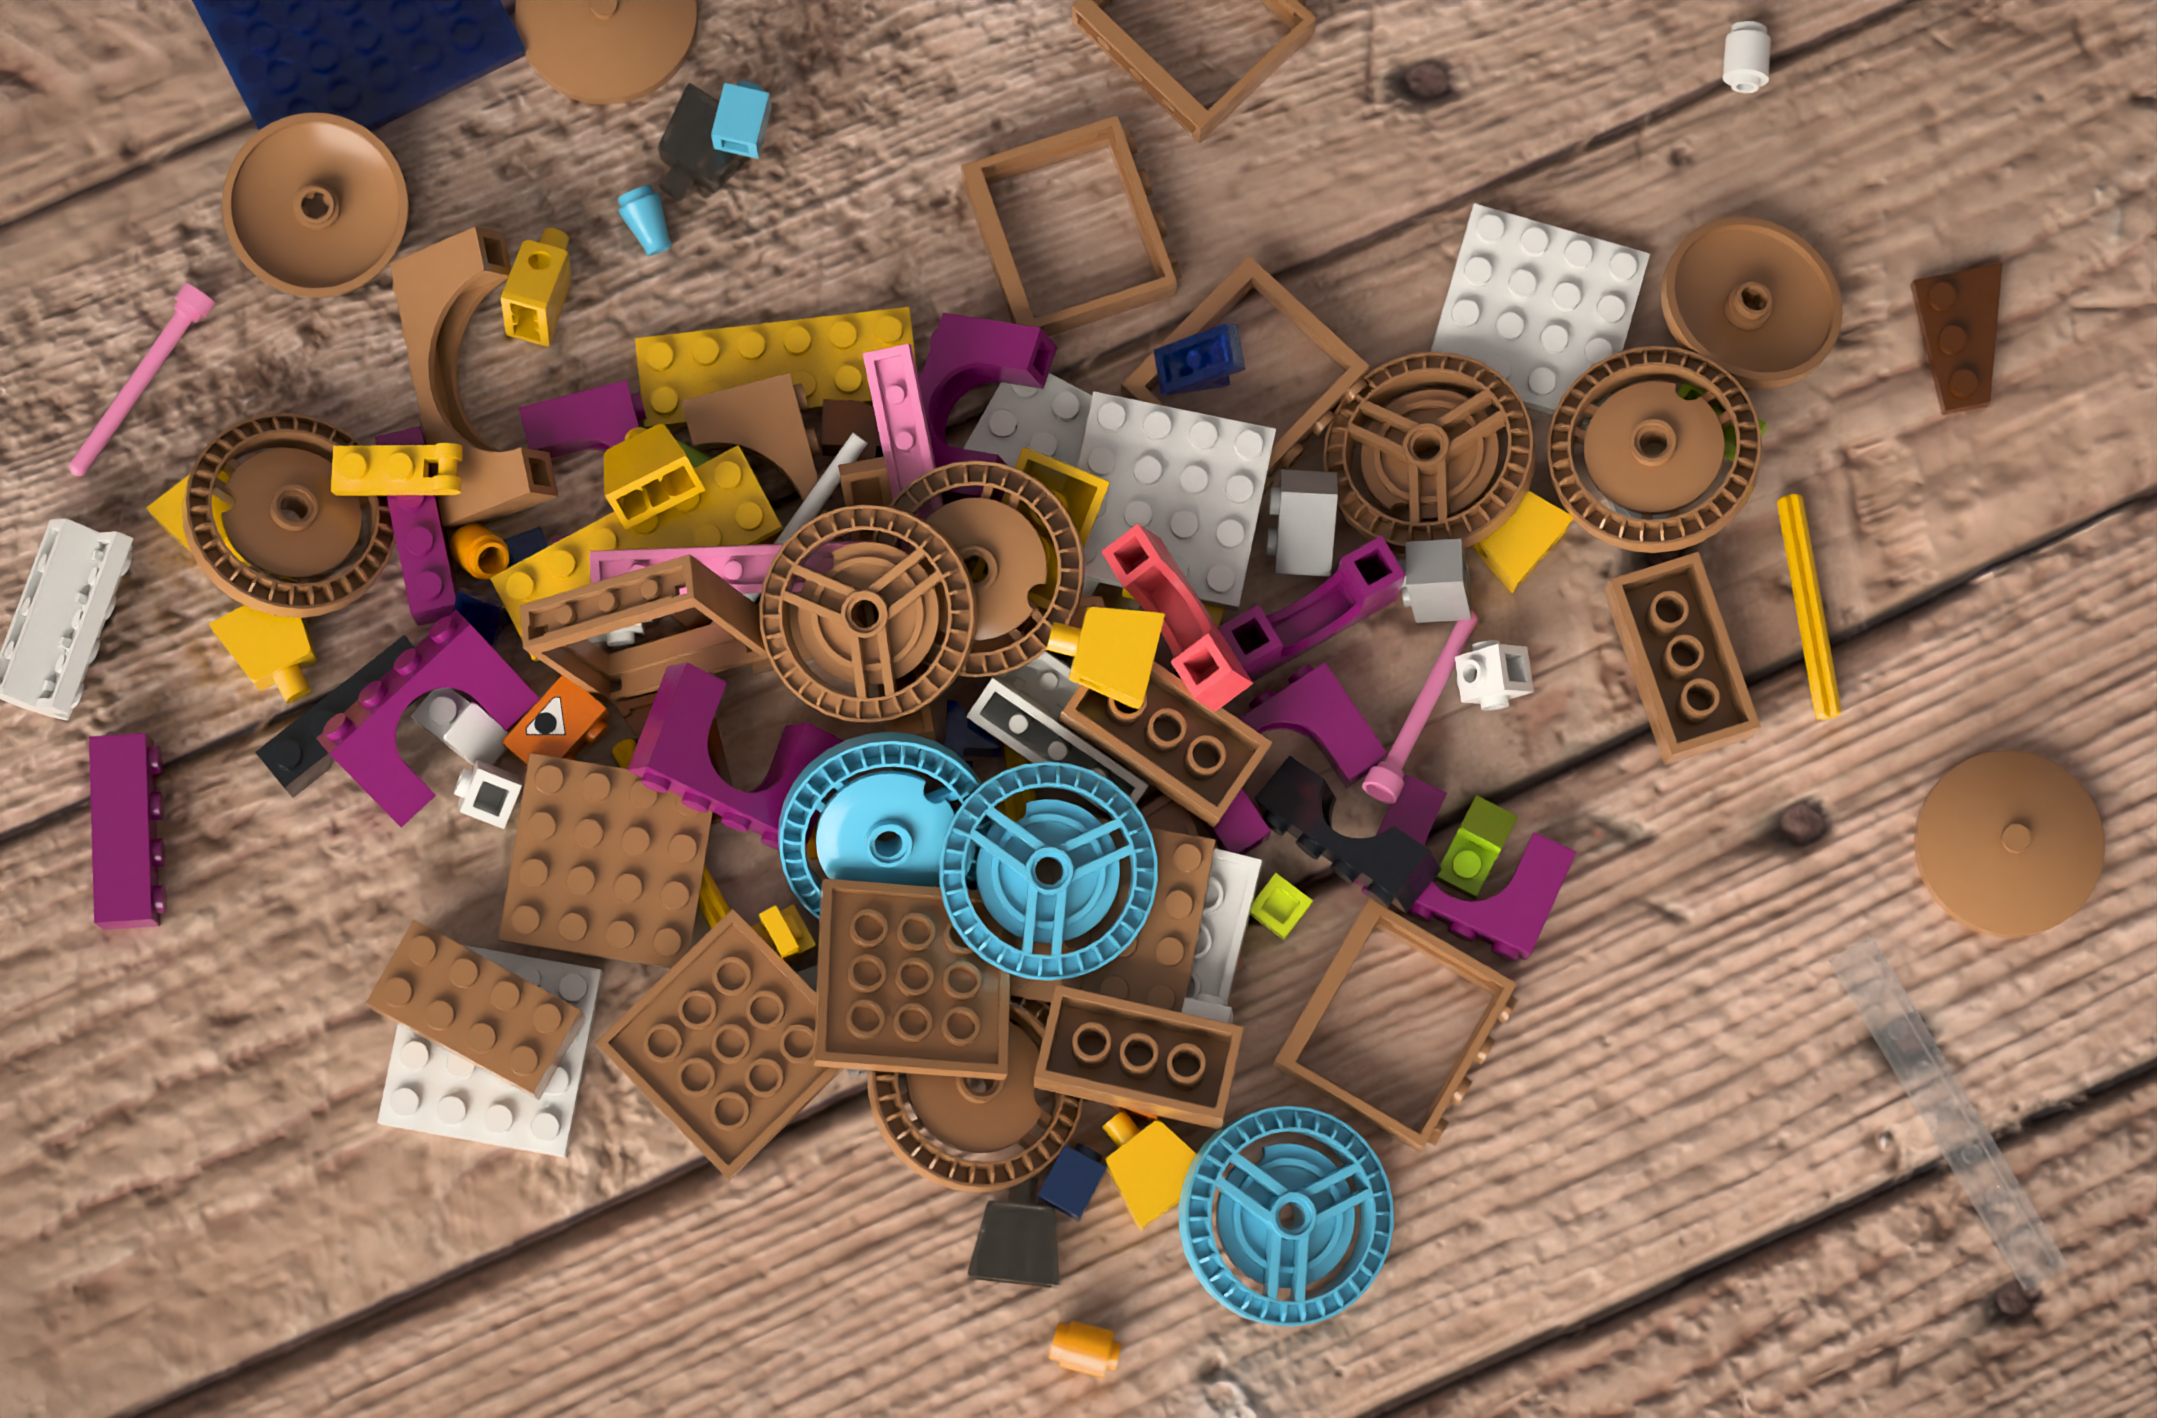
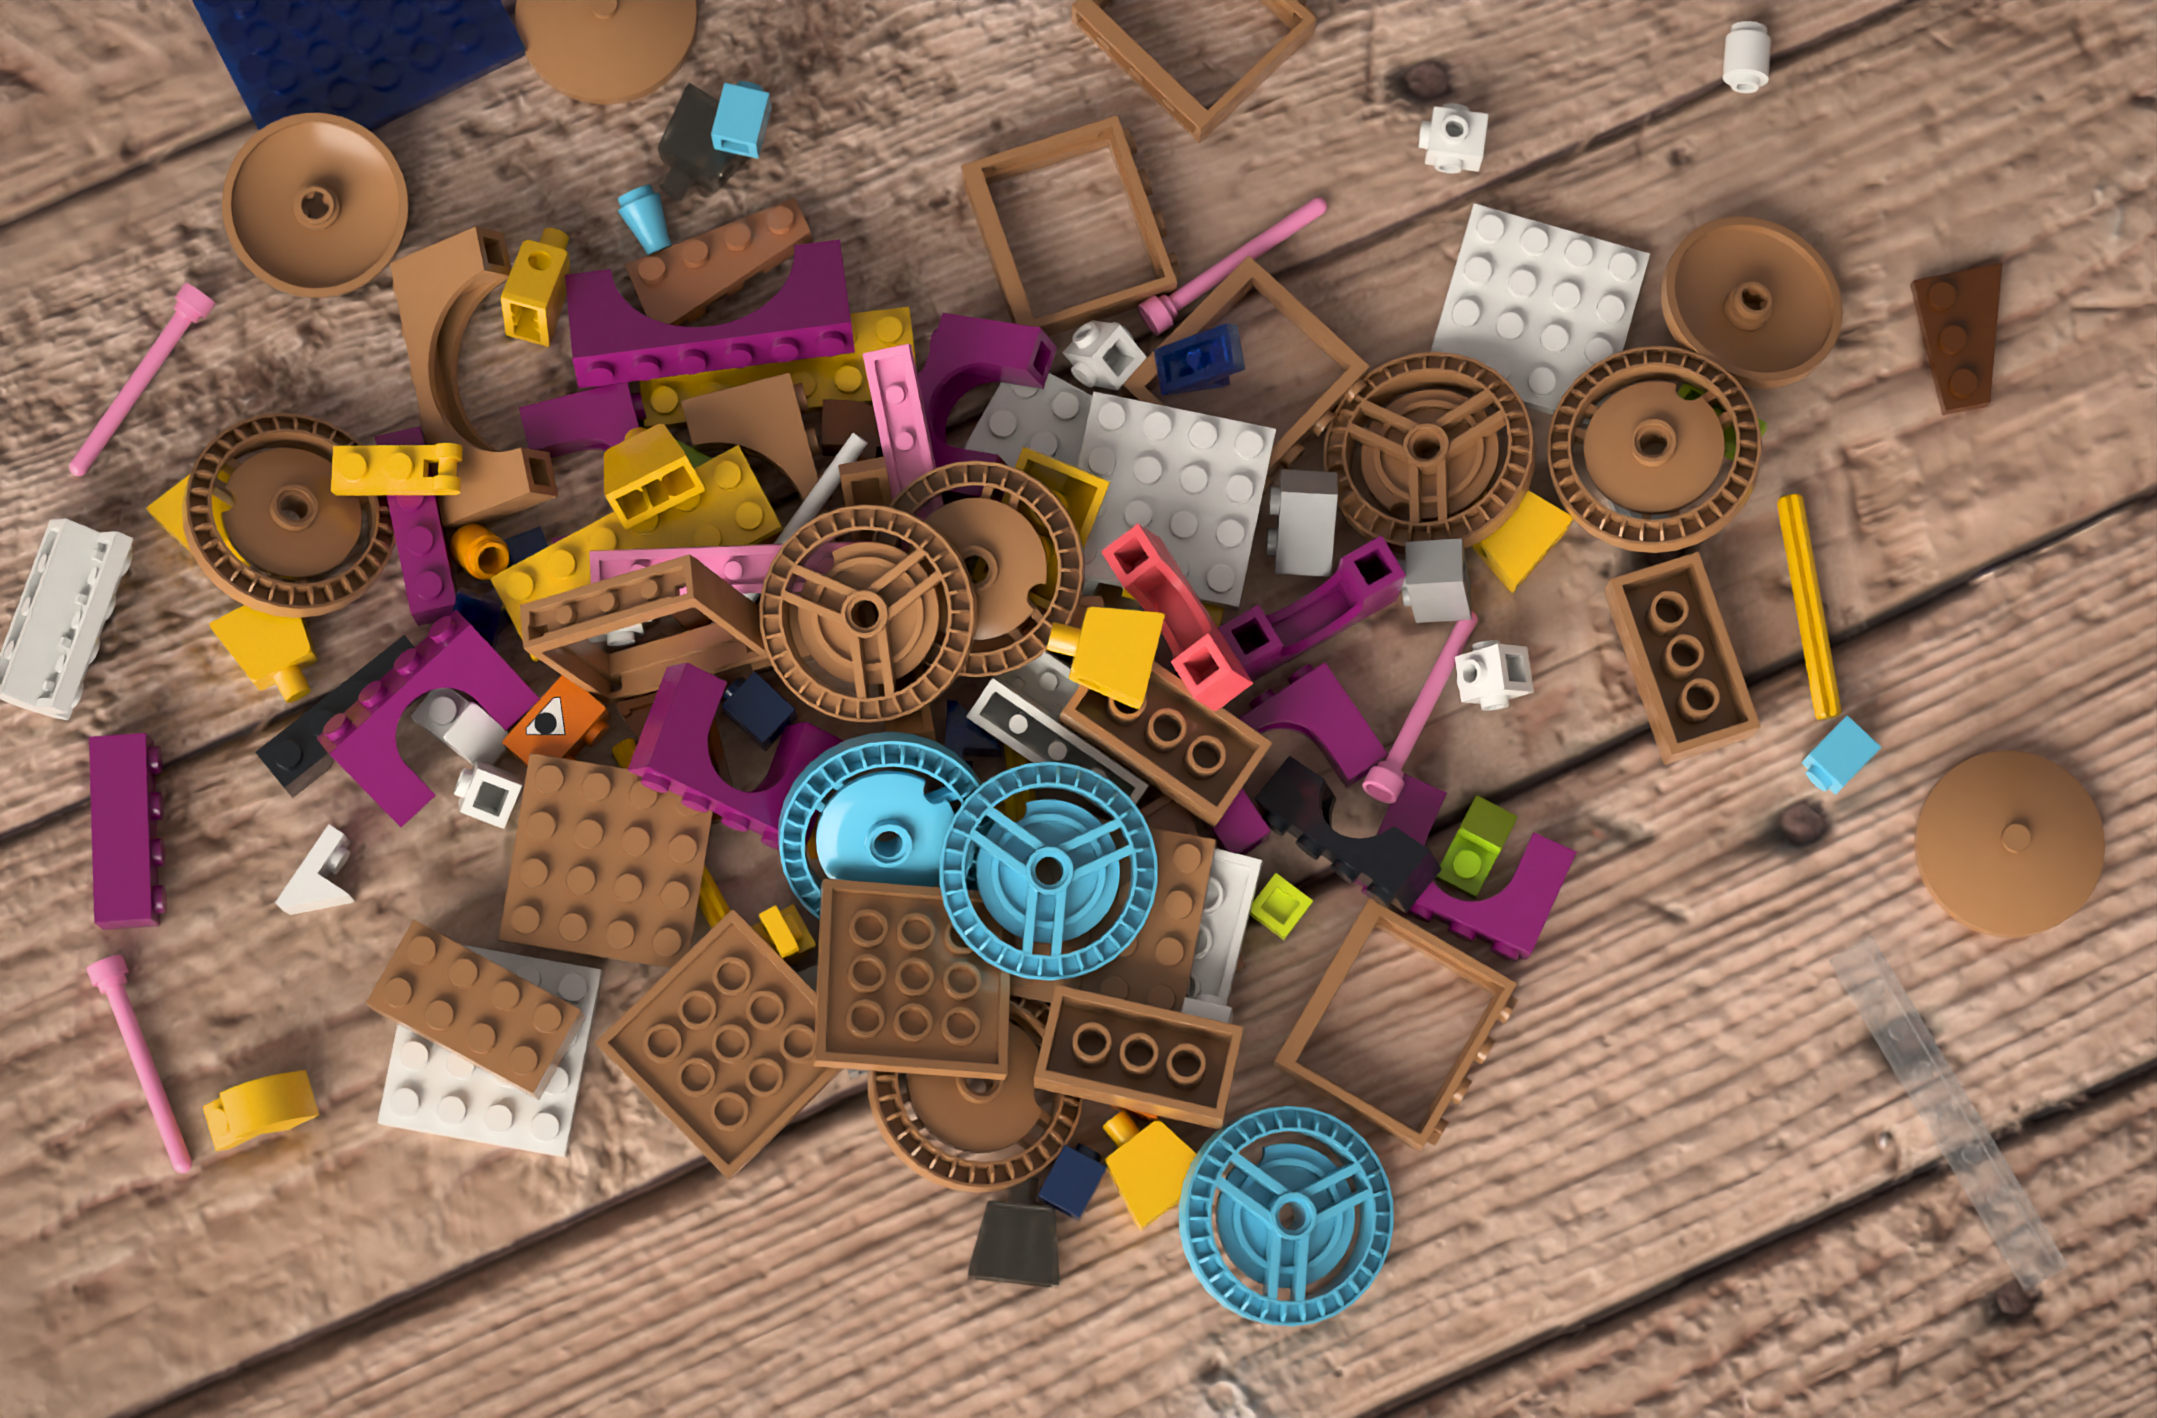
(110, 977): none -> bright pink piece
(260, 1108): none -> yellow brick
(309, 887): none -> white slope
(622, 345): none -> magenta arch
(696, 272): none -> nougat wing
(758, 709): none -> dark blue brick
(1085, 1348): light orange brick -> none
(1103, 354): none -> white brick
(1162, 310): none -> bright pink piece
(1454, 138): none -> white brick
(1840, 756): none -> medium azure brick

